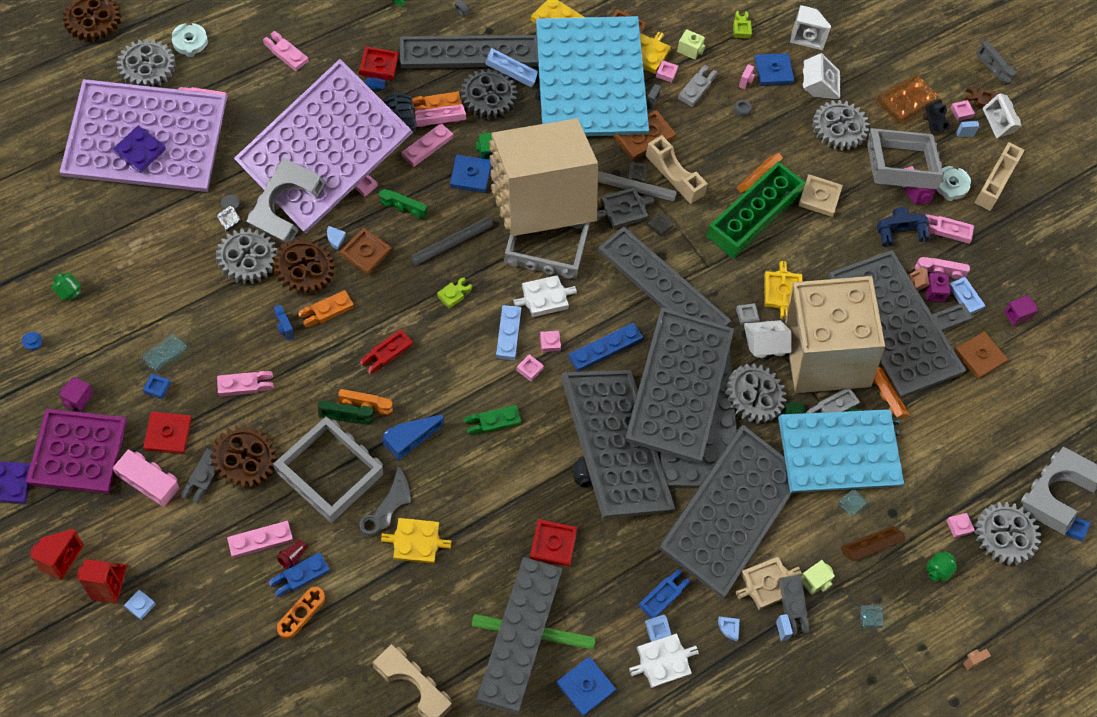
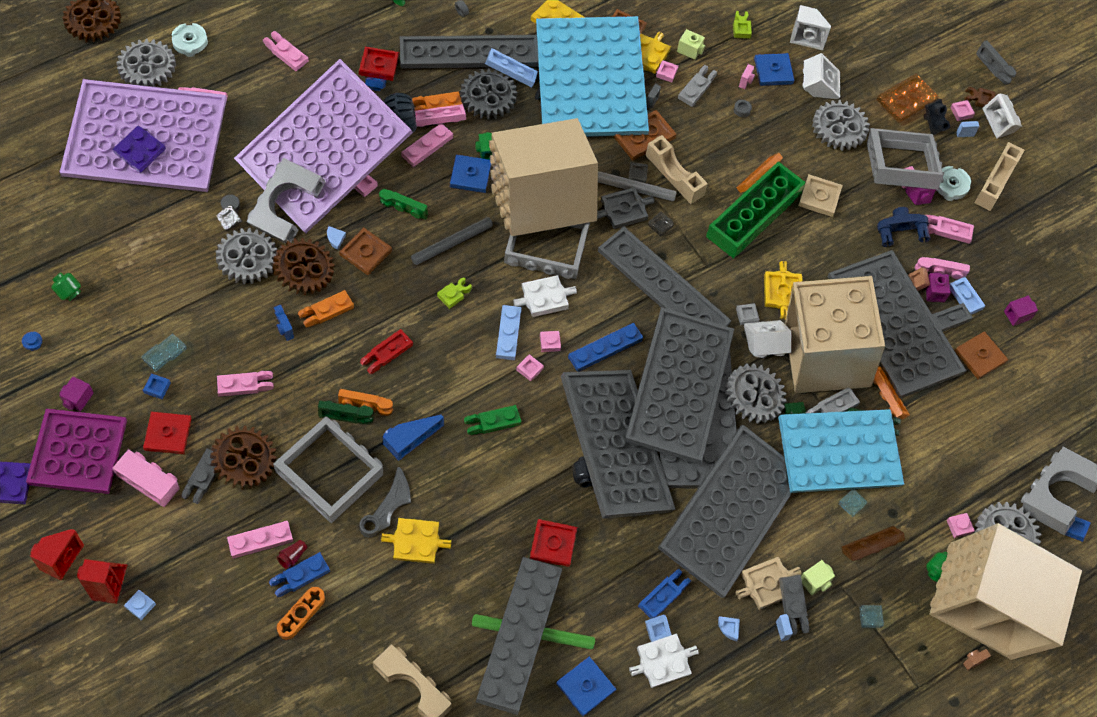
(1006, 592): none -> tan piece

